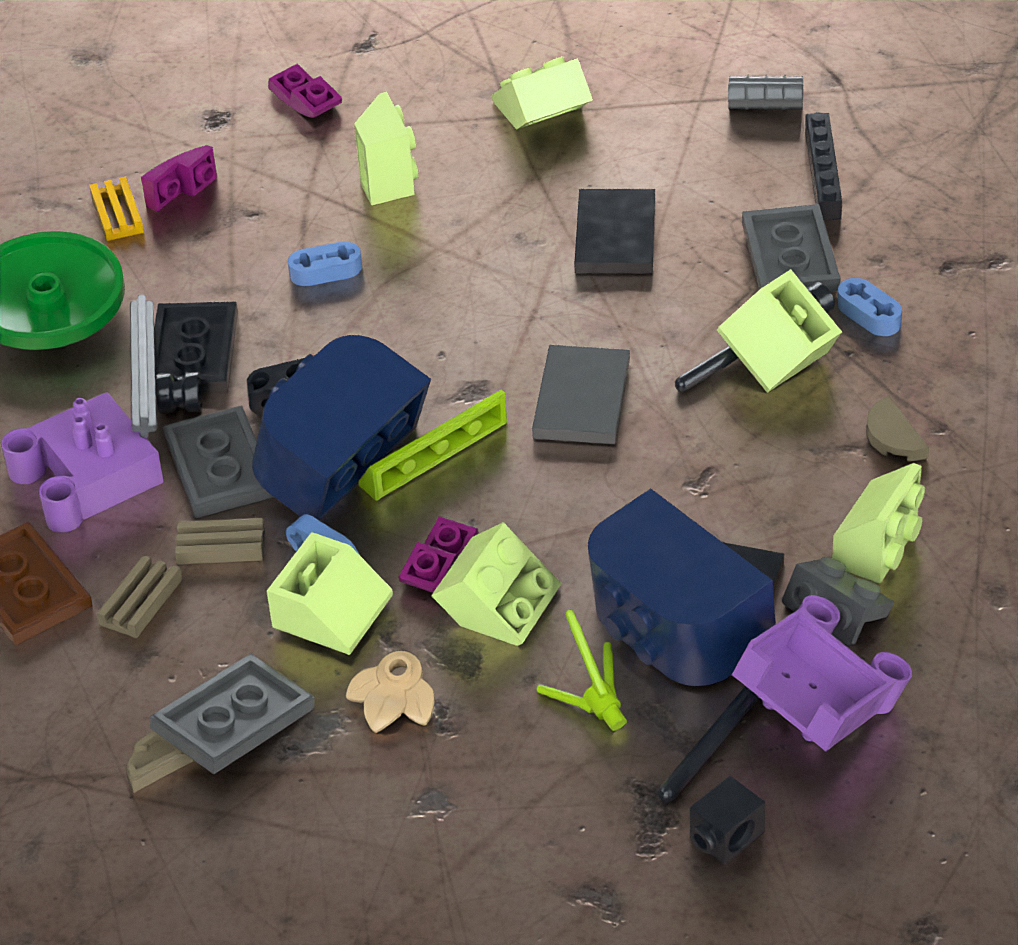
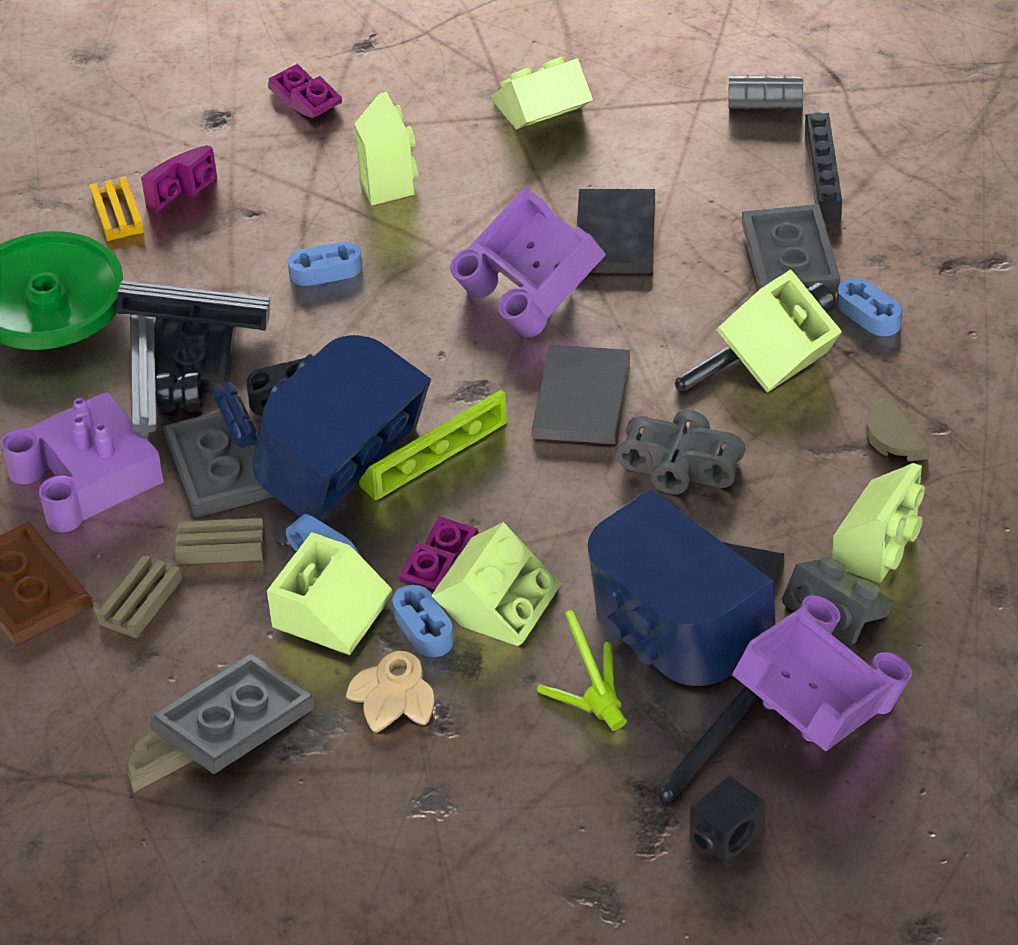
(193, 305): none -> black piece
(235, 415): none -> dark blue axle
(414, 623): none -> medium blue beam
(533, 252): none -> medium lavender piece
(680, 451): none -> dark grey axle

